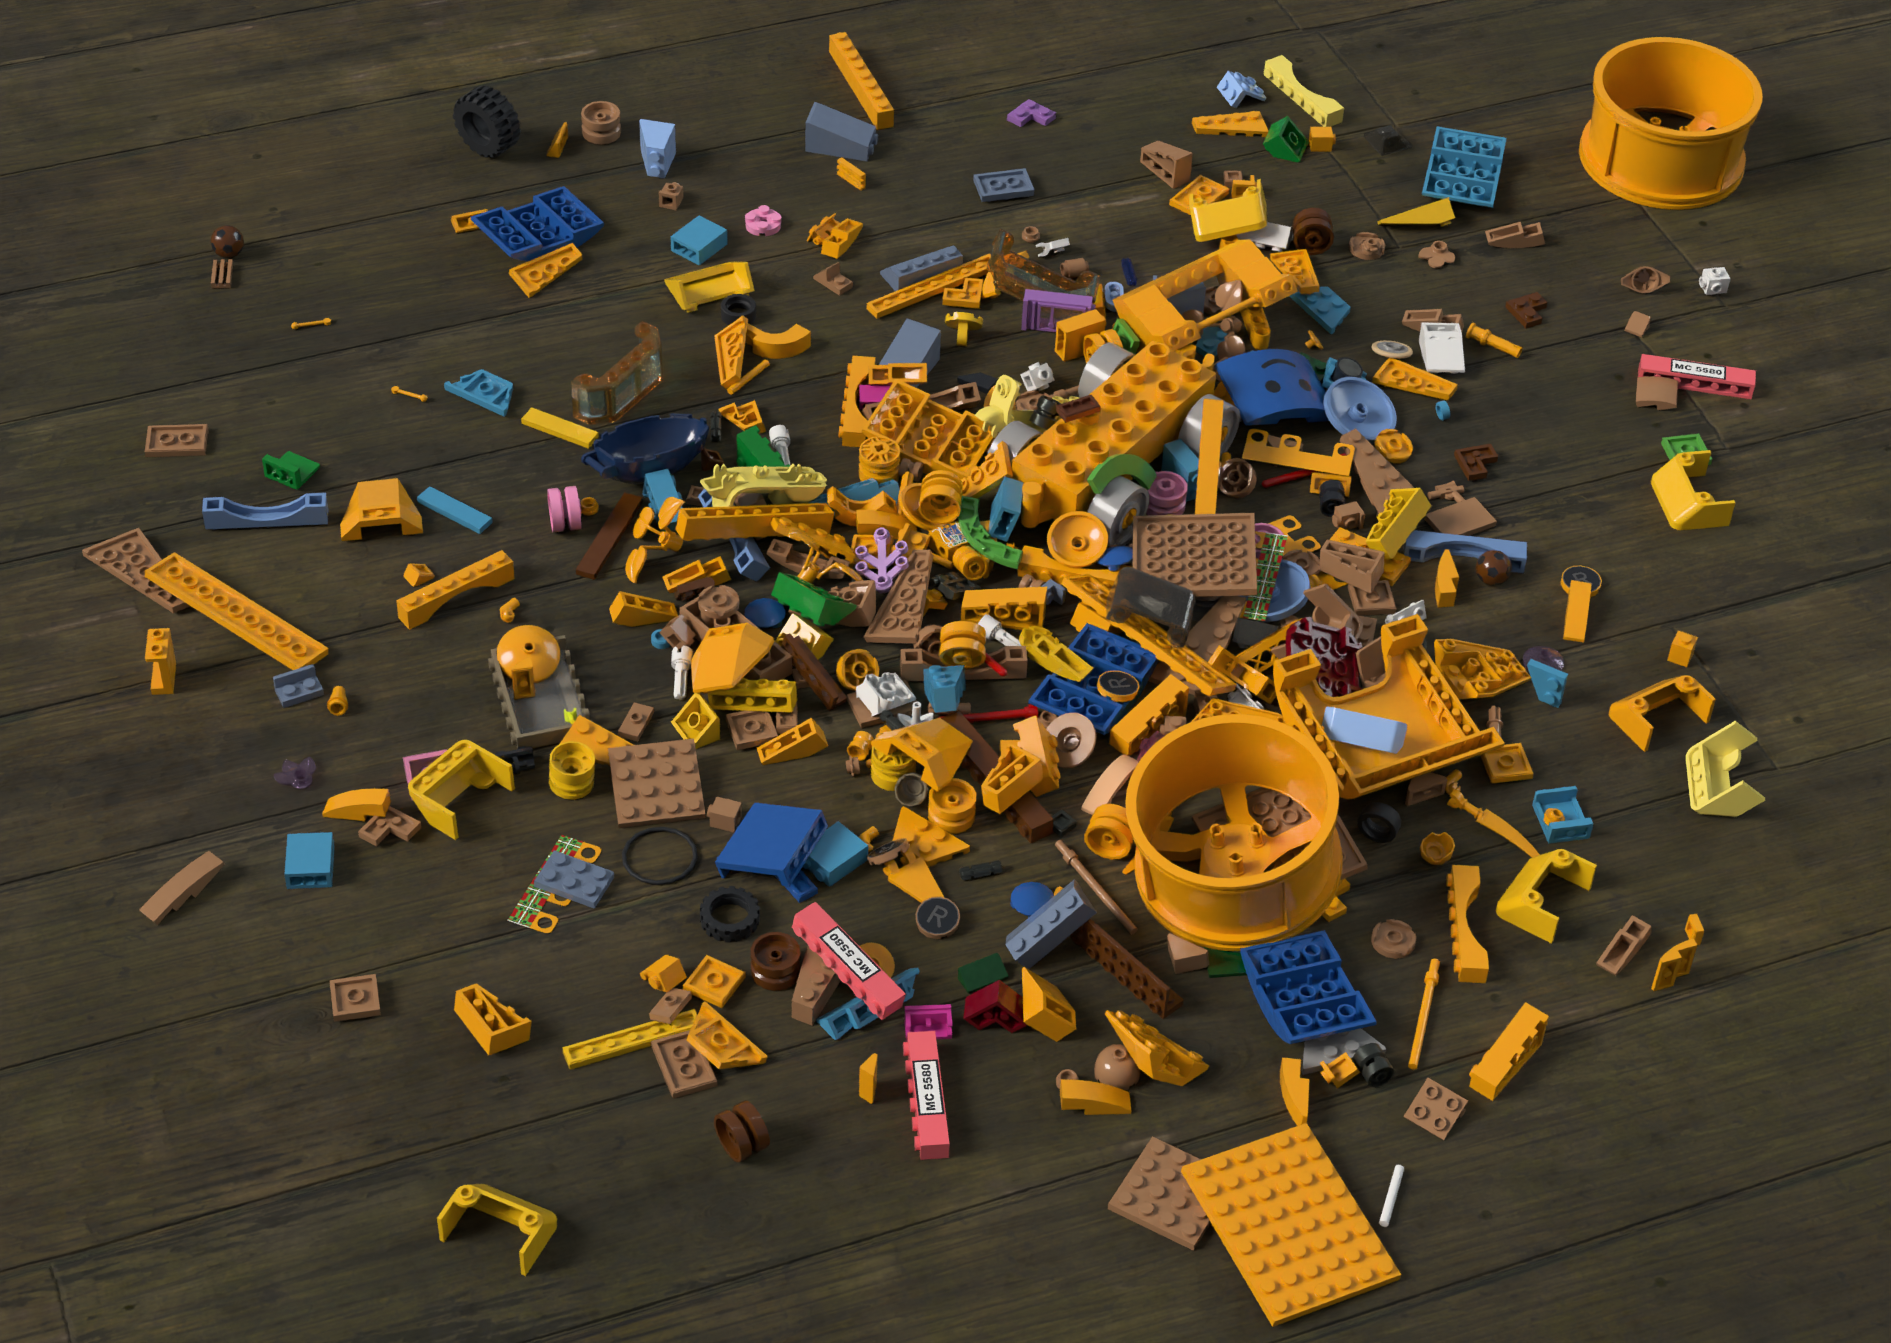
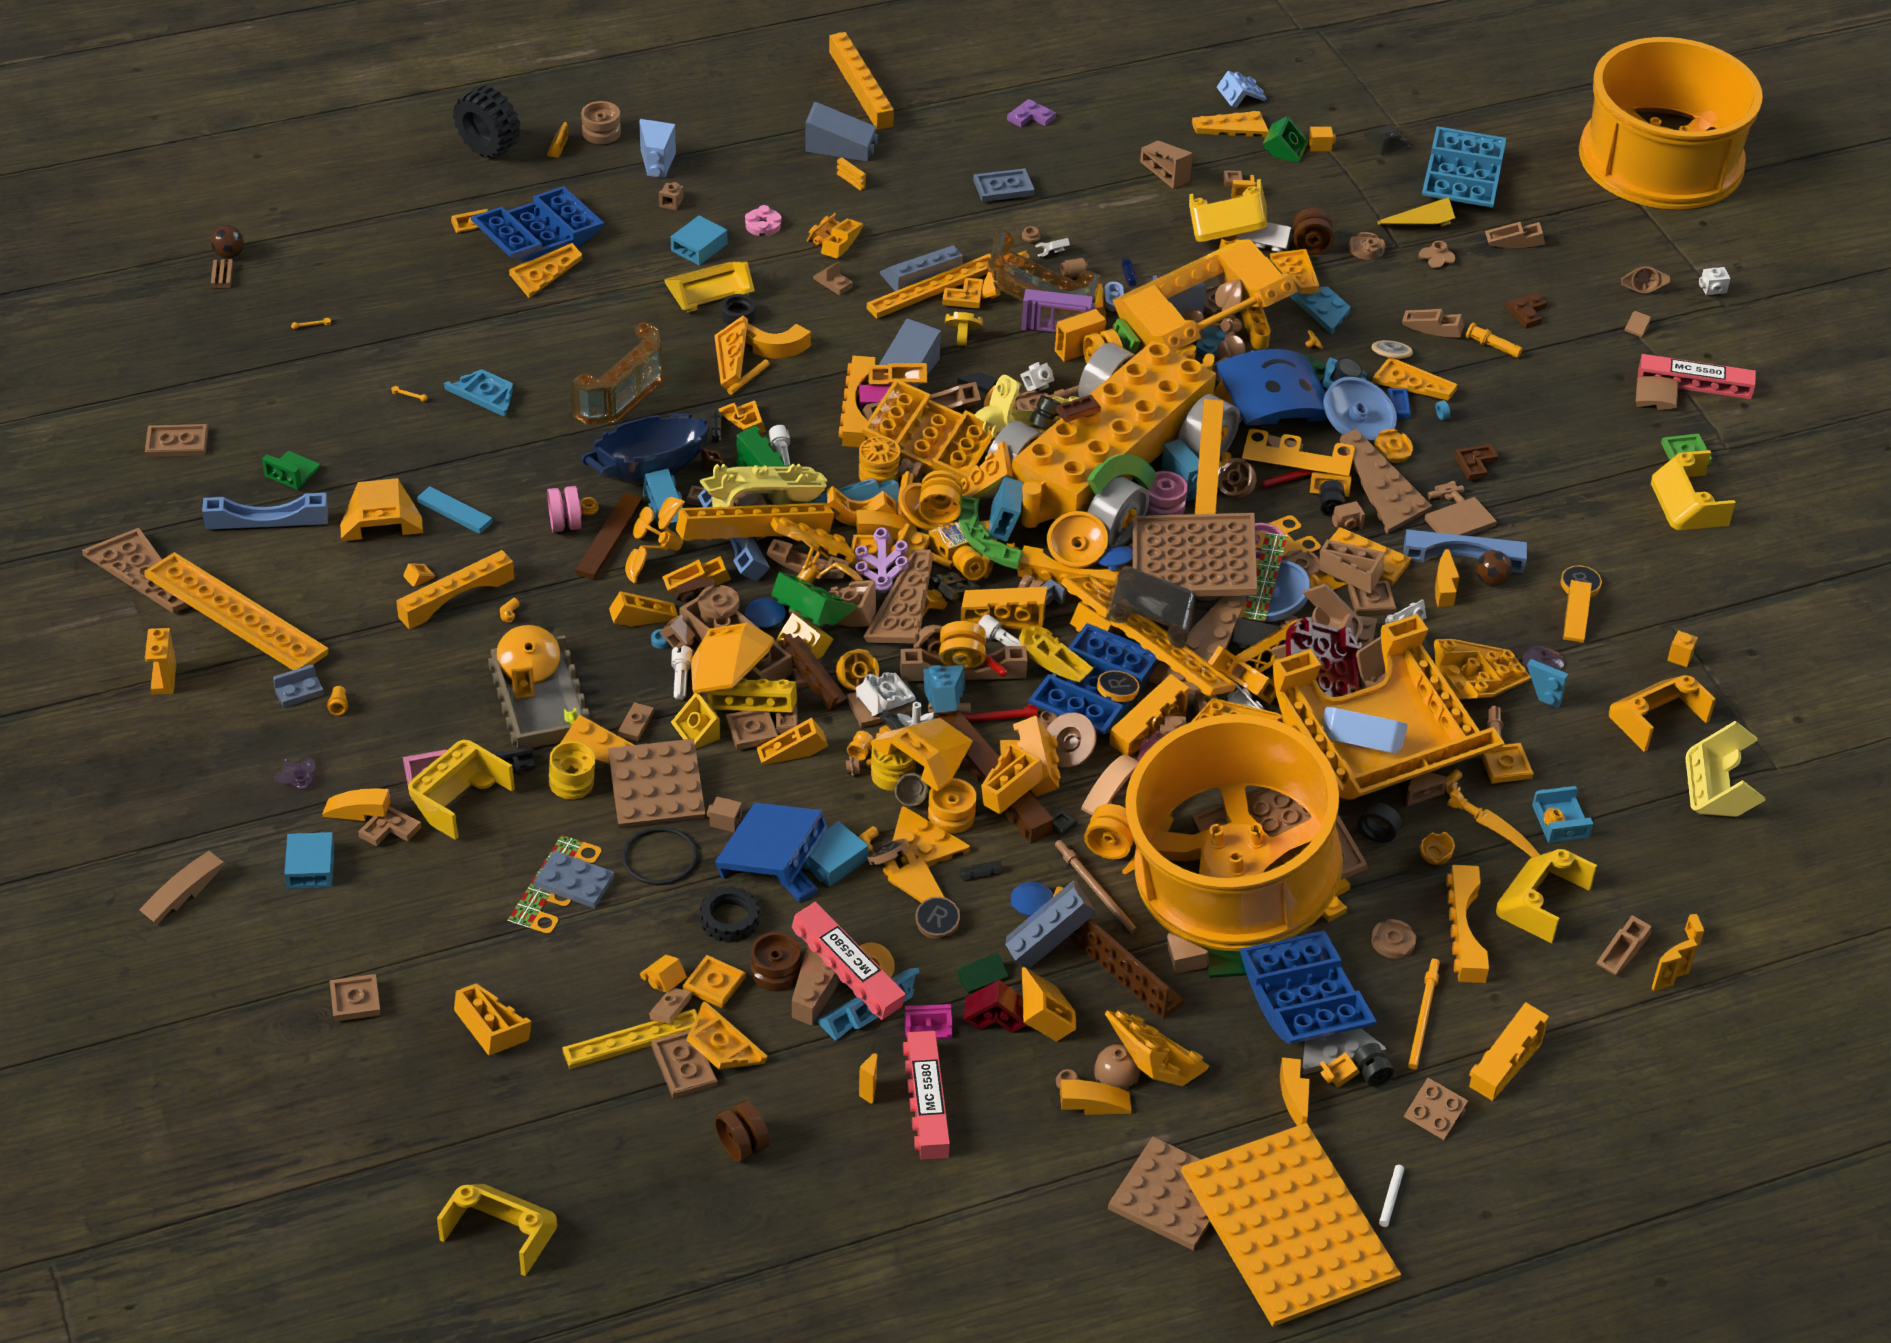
(560, 427): yellow tile -> none
(1200, 188): light orange tile -> none
(1322, 109): light yellow arch -> none
(1397, 520): yellow wedge -> none
(1400, 401): none -> blue tile
(1442, 347): white slope -> none

